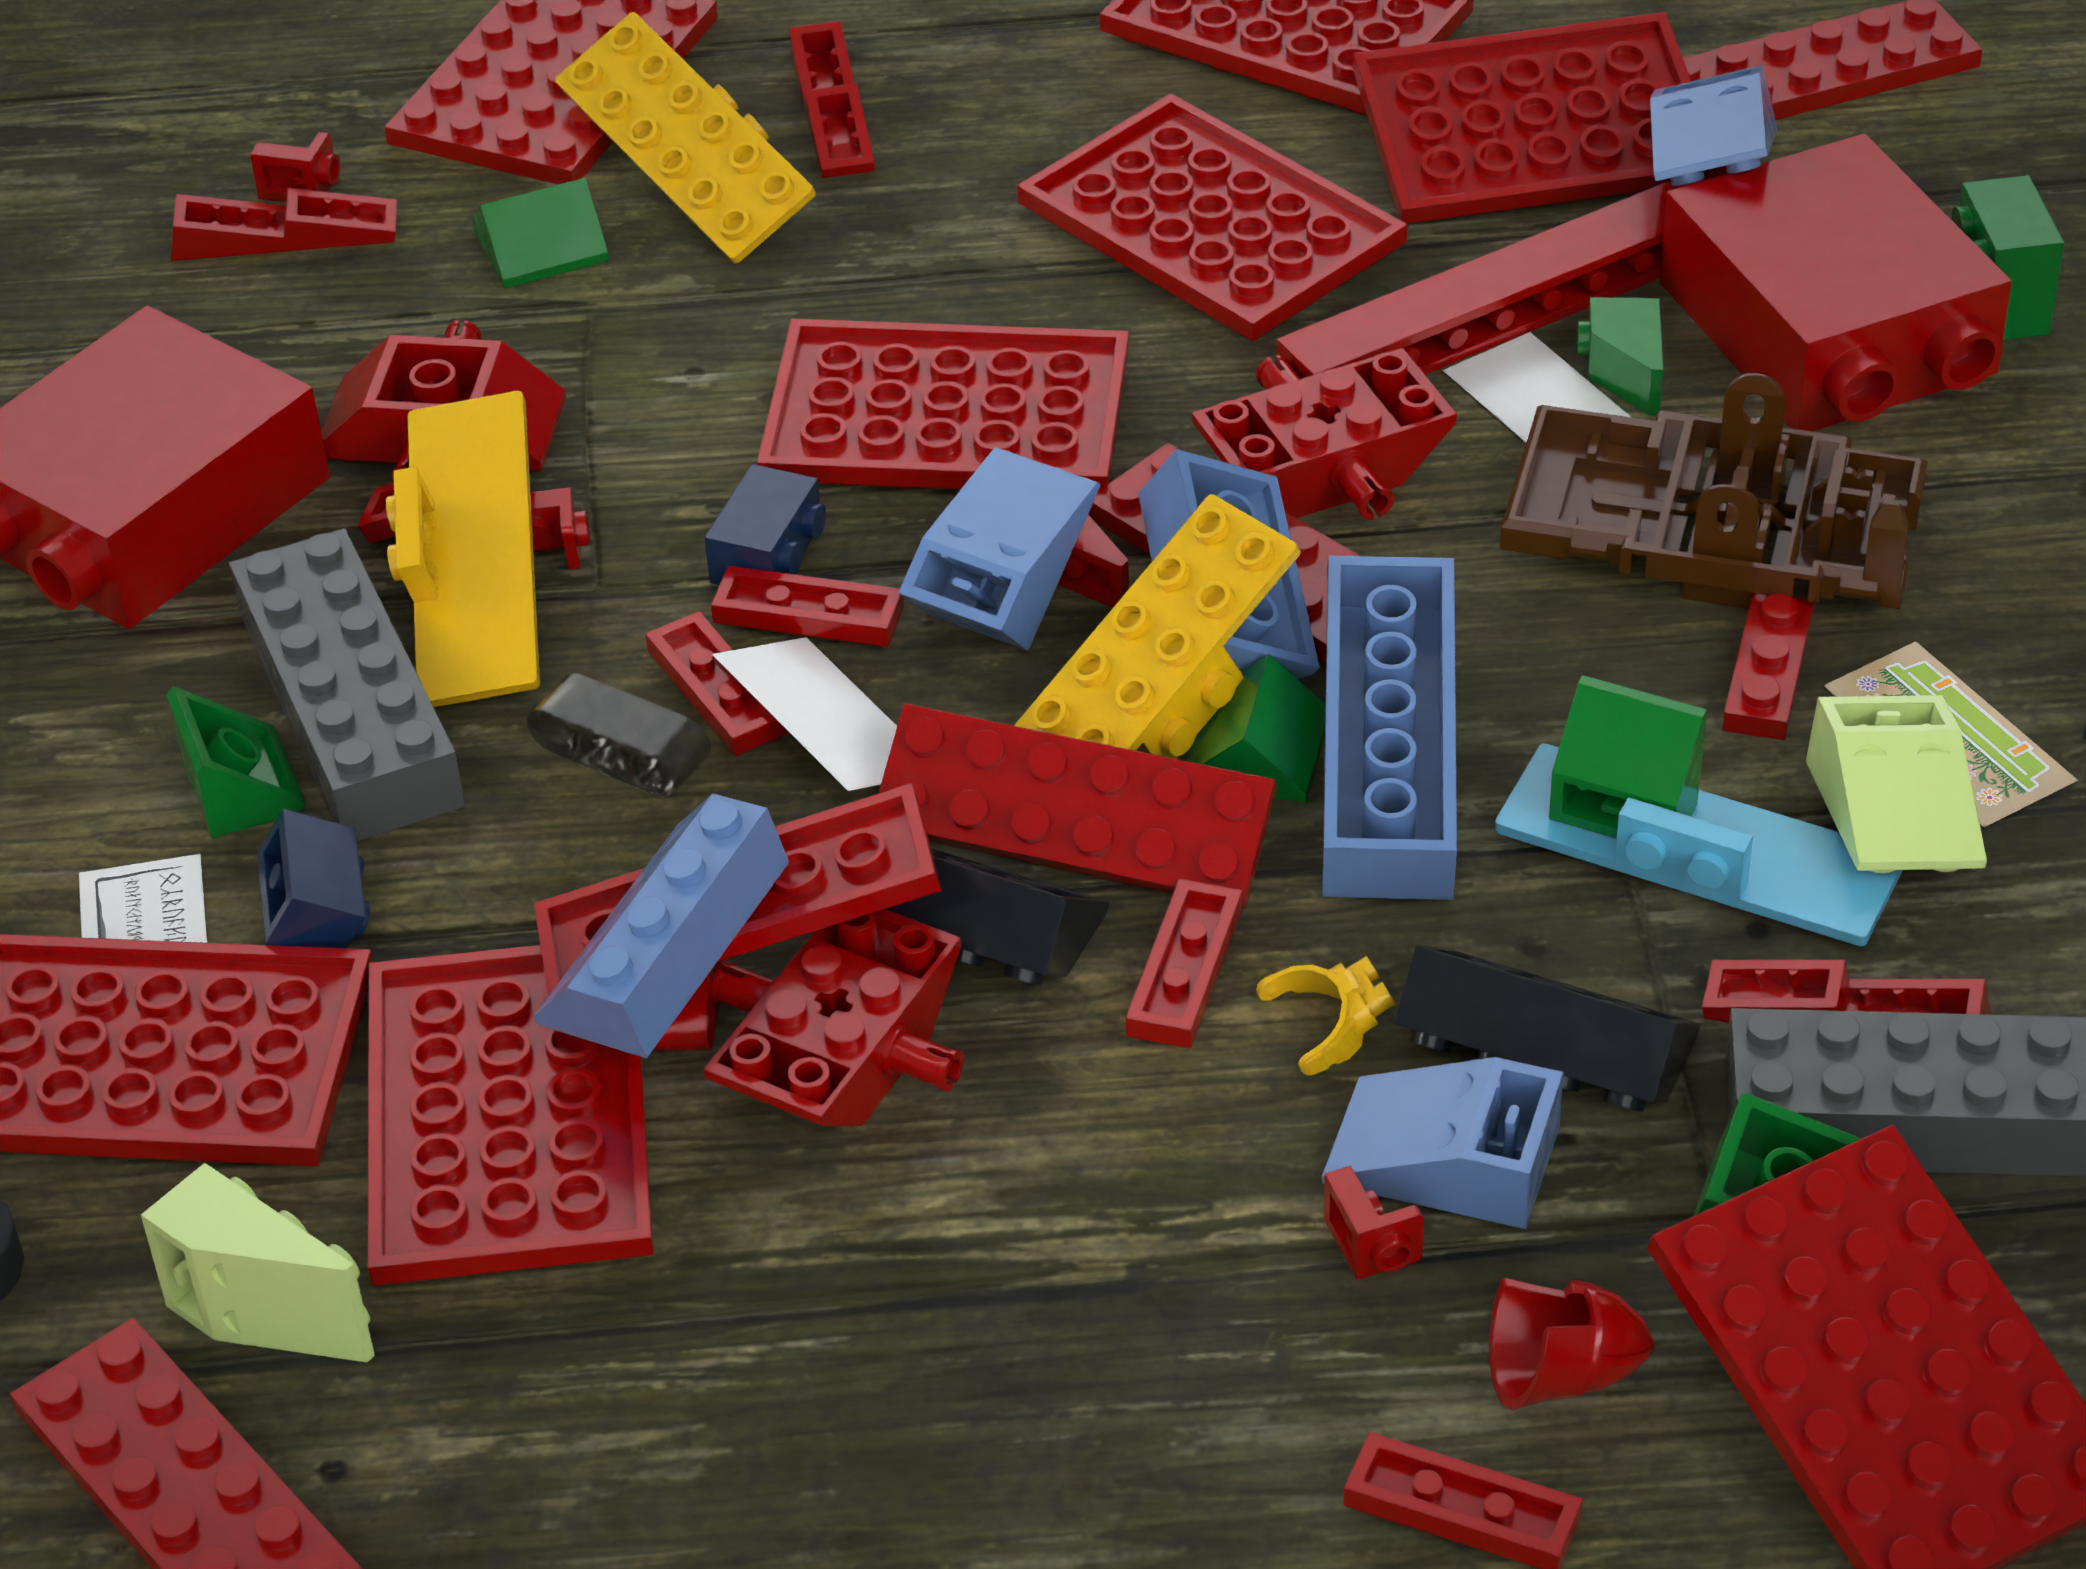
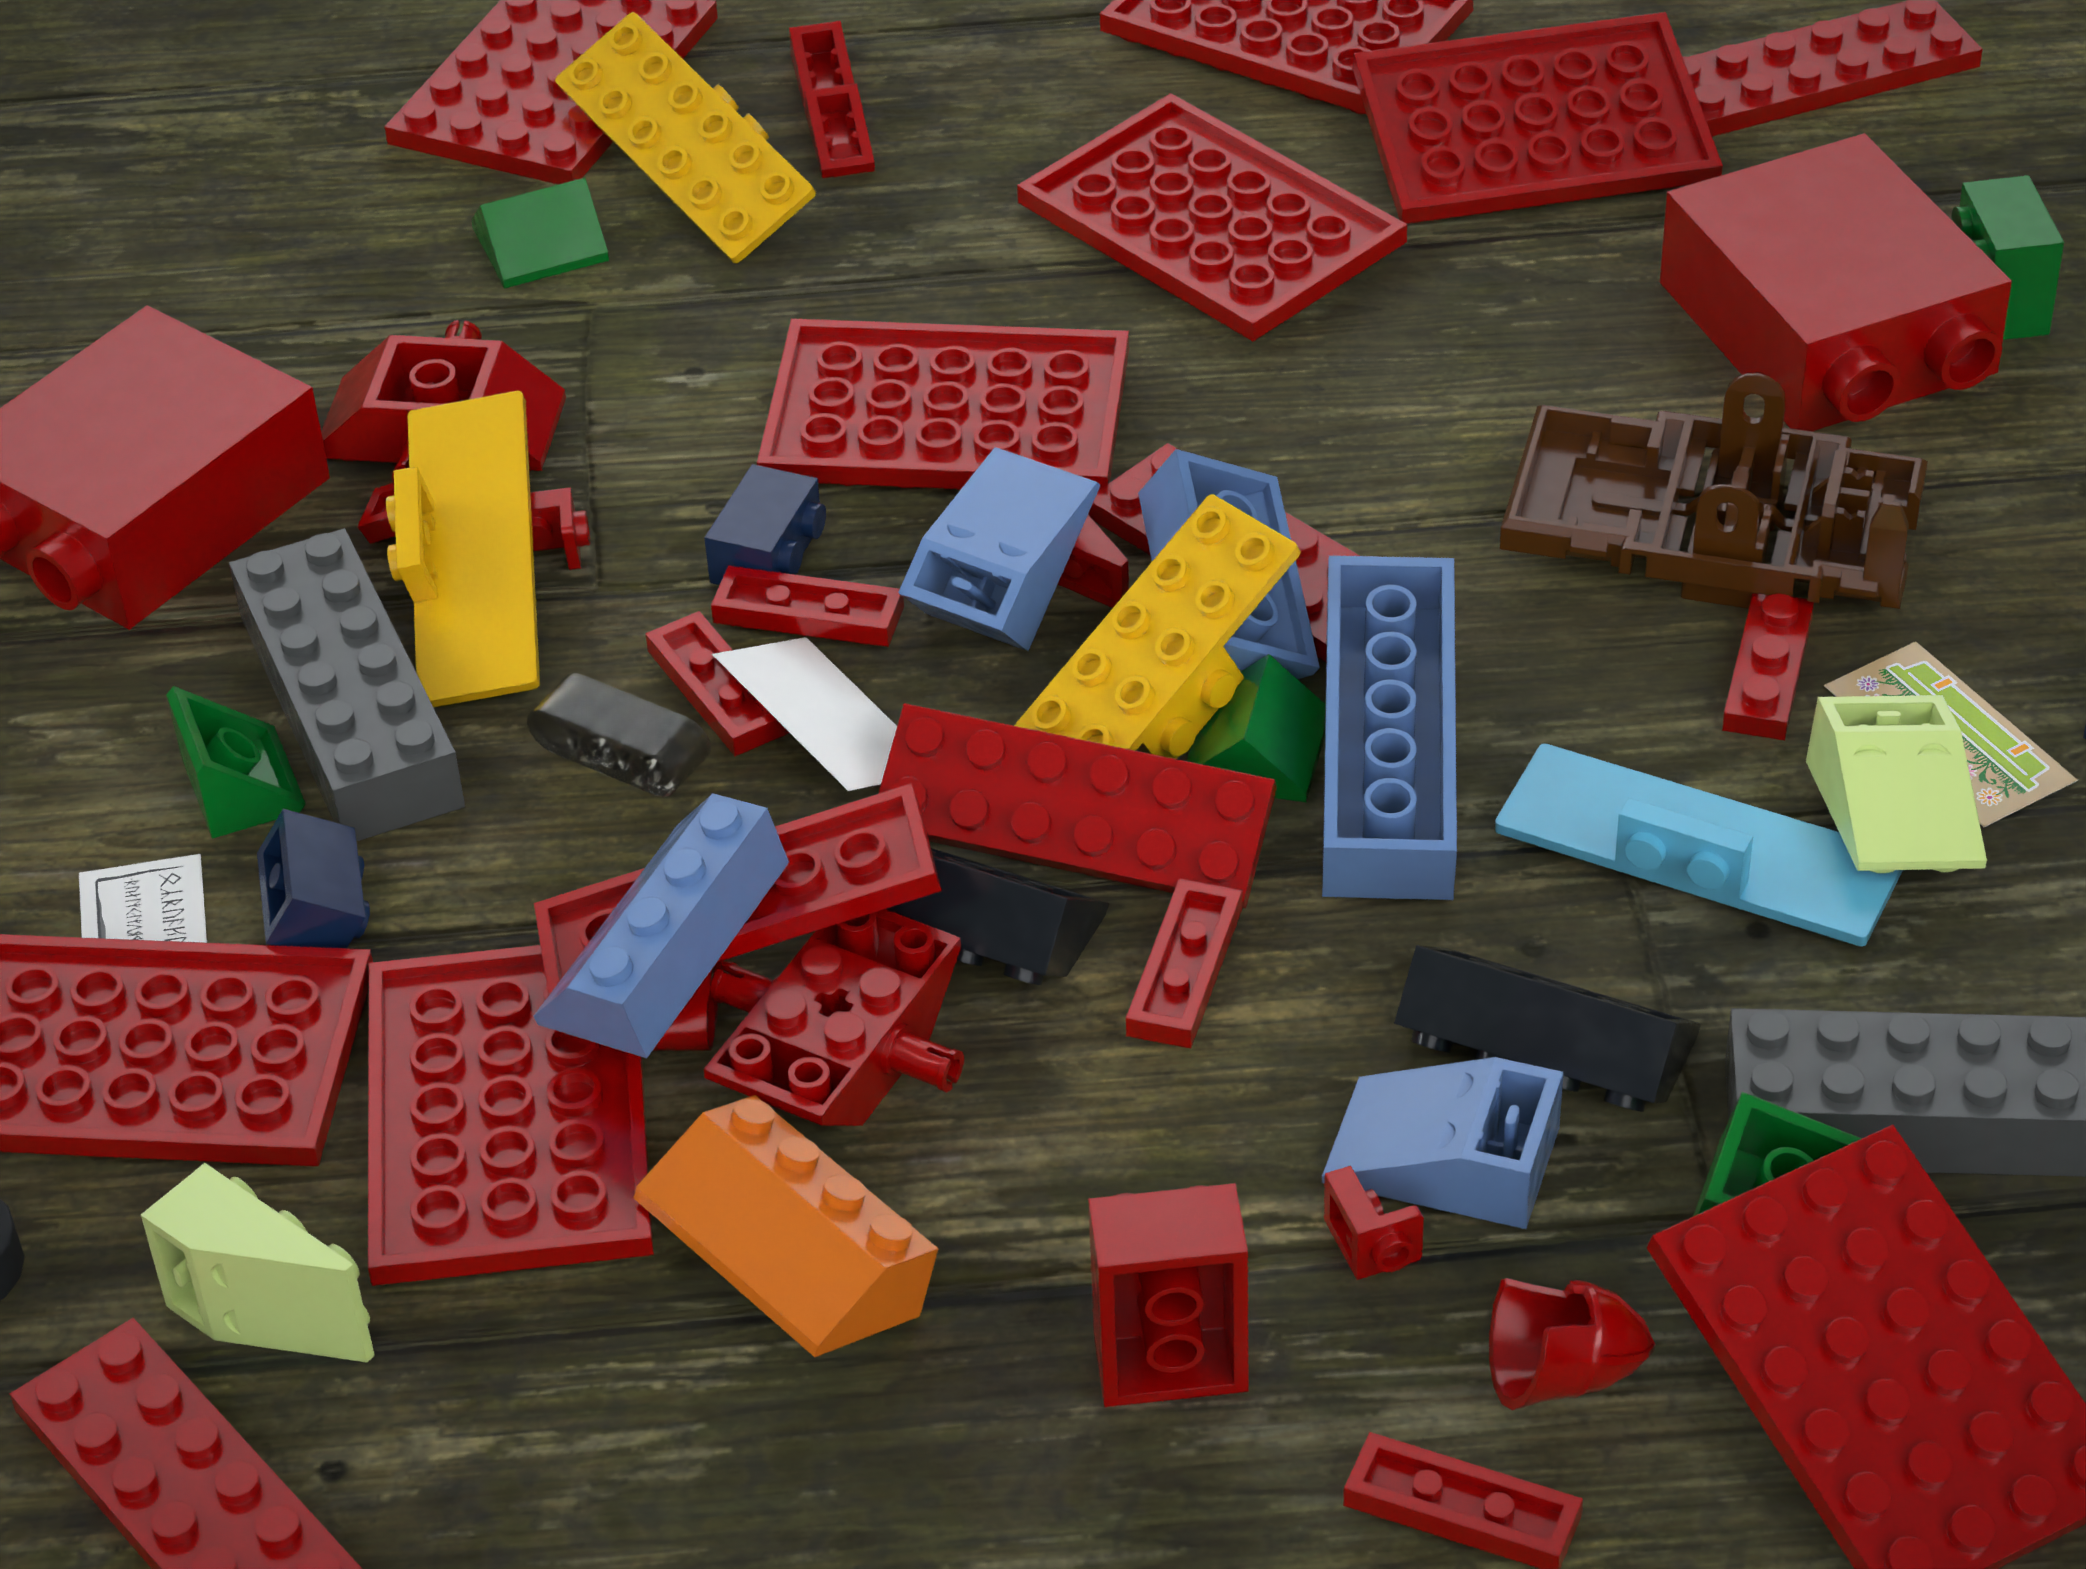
(294, 167): red bracket -> none
(308, 221): red slope -> none
(789, 1227): none -> orange slope
(1169, 1294): none -> red brick
(1333, 432): red slope -> none
(1358, 1009): yellow helmet -> none
(1498, 292): brick -> none
(1525, 375): white sticker -> none
(1621, 748): green slope -> none
(1625, 349): green slope -> none
(1711, 125): medium blue slope -> none
(1828, 988): red slope -> none

